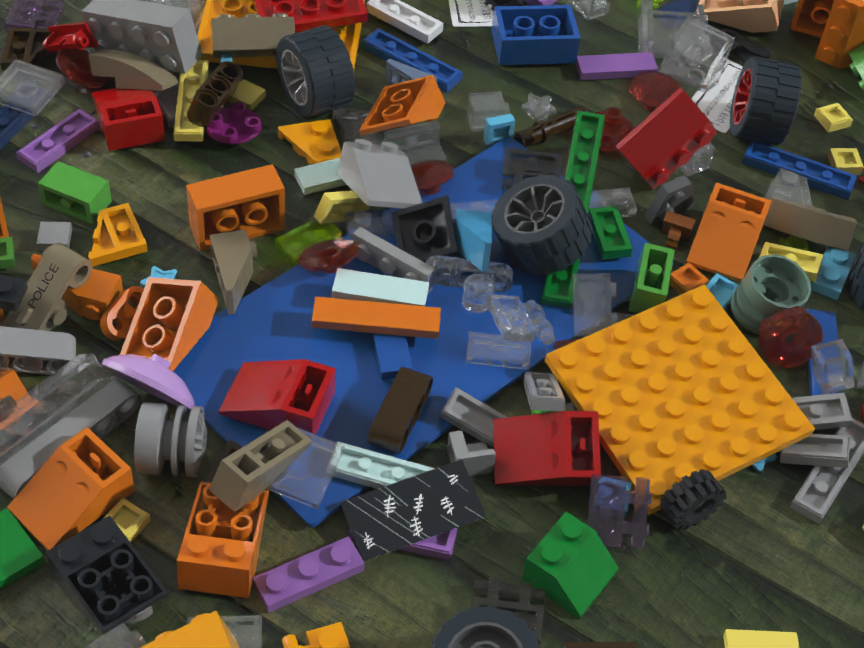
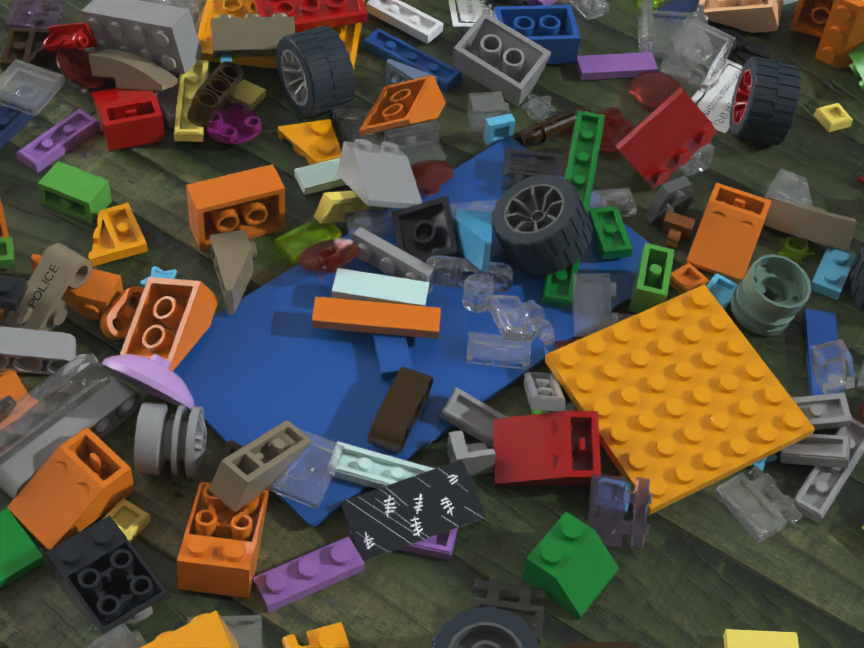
(53, 233): light grey tile -> none
(281, 391): red slope -> none
(500, 58): none -> light grey slope
(693, 499): black tyre -> none
(752, 508): none -> clear plate
(787, 322): clear red plate -> none
(807, 260): light yellow plate -> none
(818, 175): blue tile -> none
(846, 160): light yellow tile -> none

